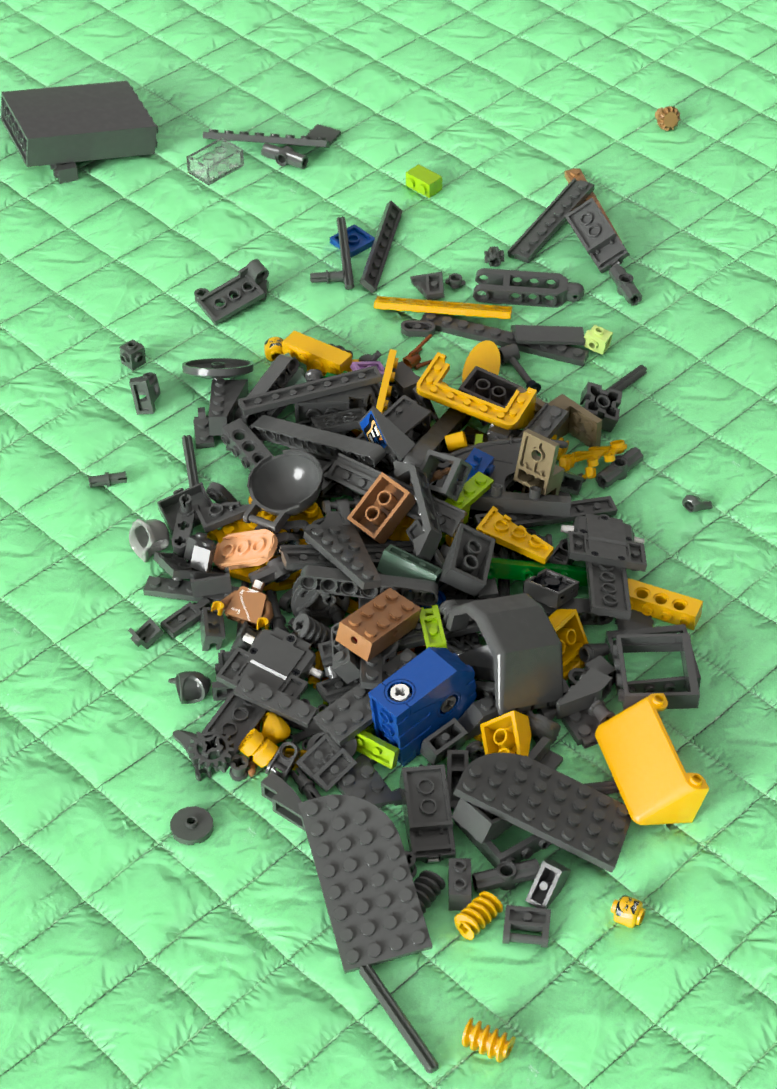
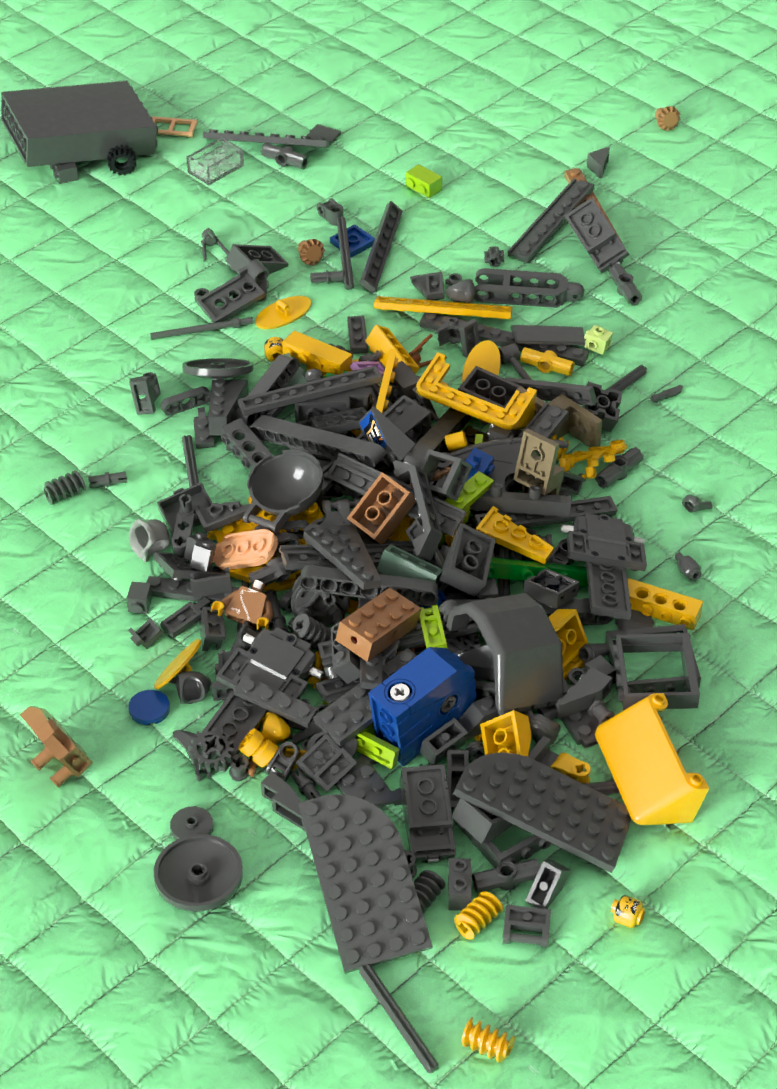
(57, 745): none -> medium nougat brick
(63, 485): none -> dark grey piece
(125, 152): none -> black tyre
(132, 354): dark grey brick -> none
(139, 597): none -> dark grey brick
(149, 707): none -> blue tile
(170, 404): none -> dark grey beam
(177, 664): none -> yellow shield
(193, 123): none -> light nougat window
(198, 872): none -> dark grey dish
(210, 239): none -> dark grey plant
(219, 493): dark grey plate -> none
(234, 322): none -> dark grey bar
(242, 254): none -> dark grey slope
(283, 312): none -> yellow shield
(311, 251): none -> medium nougat gear
(330, 211): none -> dark grey piece
(357, 334): none -> dark grey tile
(384, 340): none -> yellow brick
(417, 328): dark grey plate -> none
(458, 331): none -> dark grey tile
(462, 291): none -> dark grey hair
(547, 361): none -> yellow piece
(550, 390): none -> dark grey plate
(572, 767): none -> yellow piece
(598, 161): none -> dark grey slope
(666, 393): none -> dark grey piece
(688, 566): none -> dark grey plant

